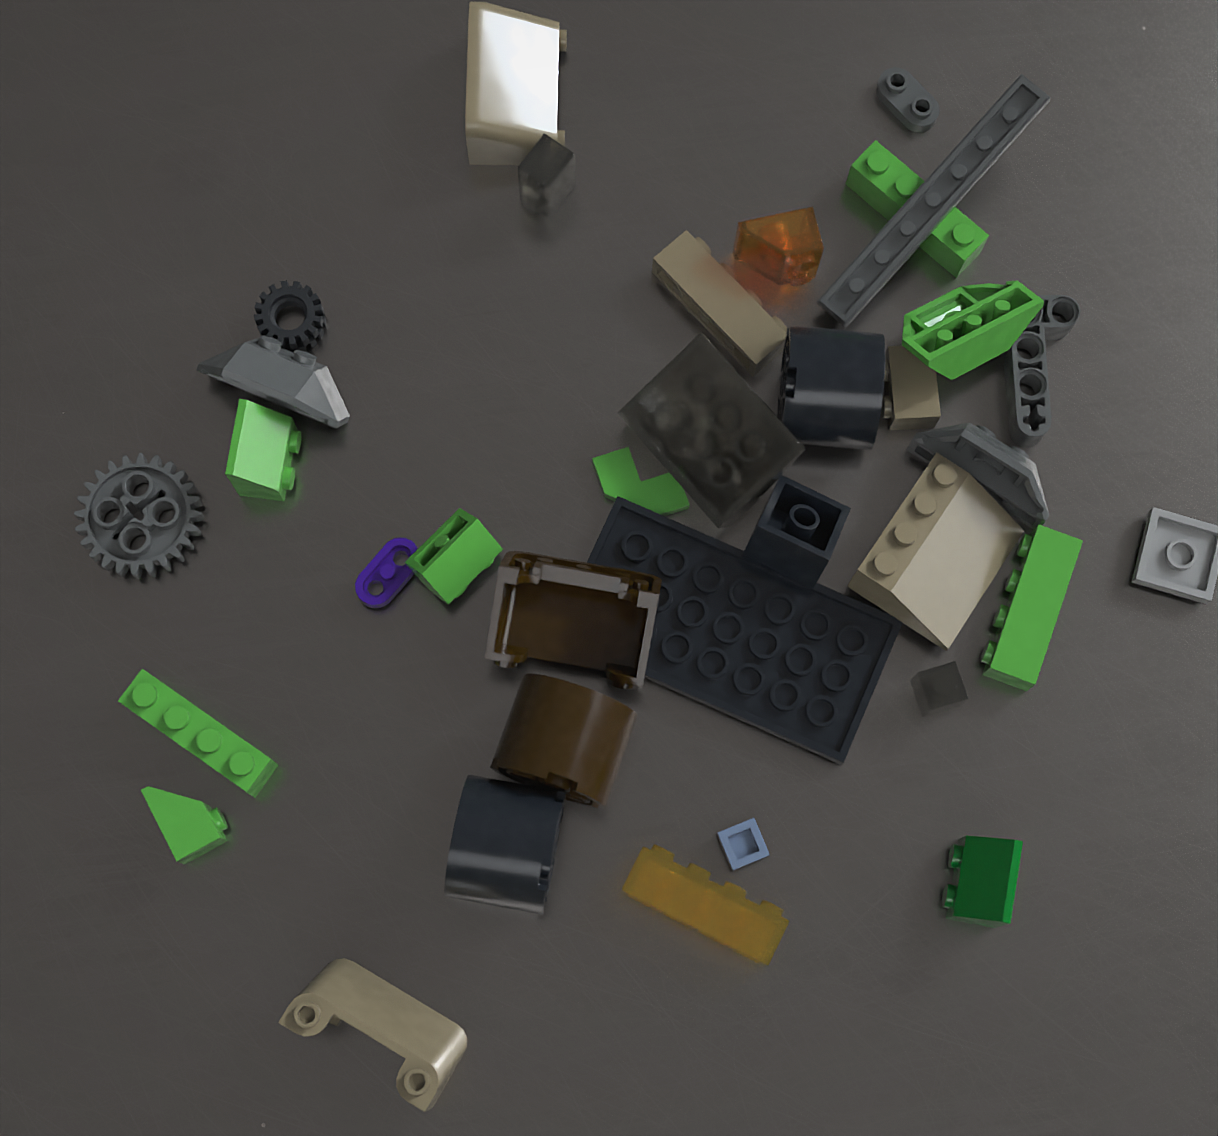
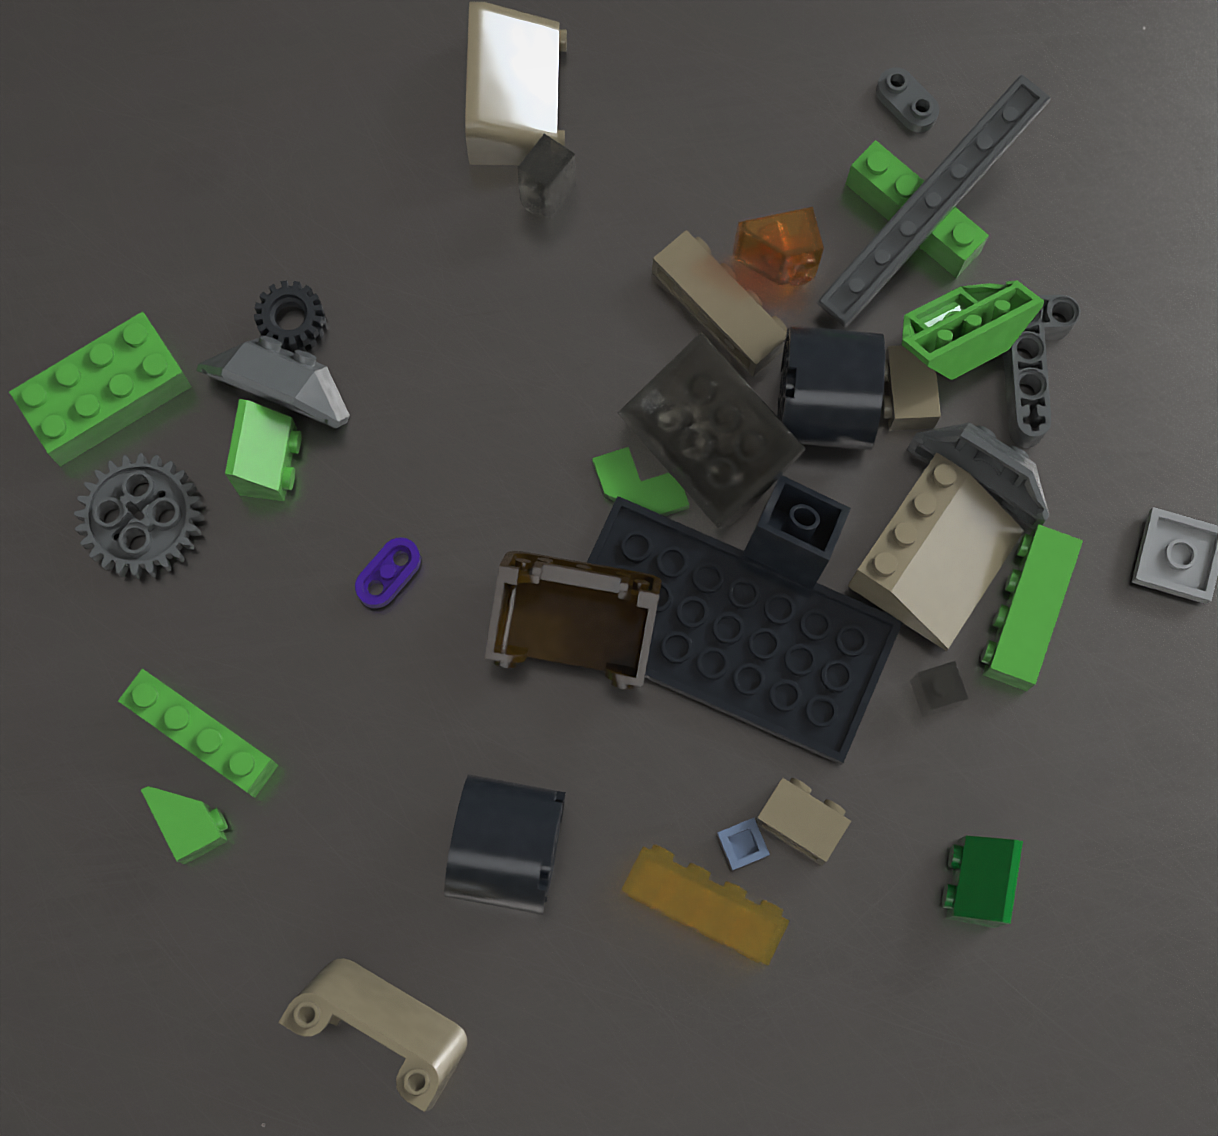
(100, 389): none -> bright green brick
(454, 556): bright green brick -> none
(564, 739): dark brown brick -> none
(803, 820): none -> dark tan brick

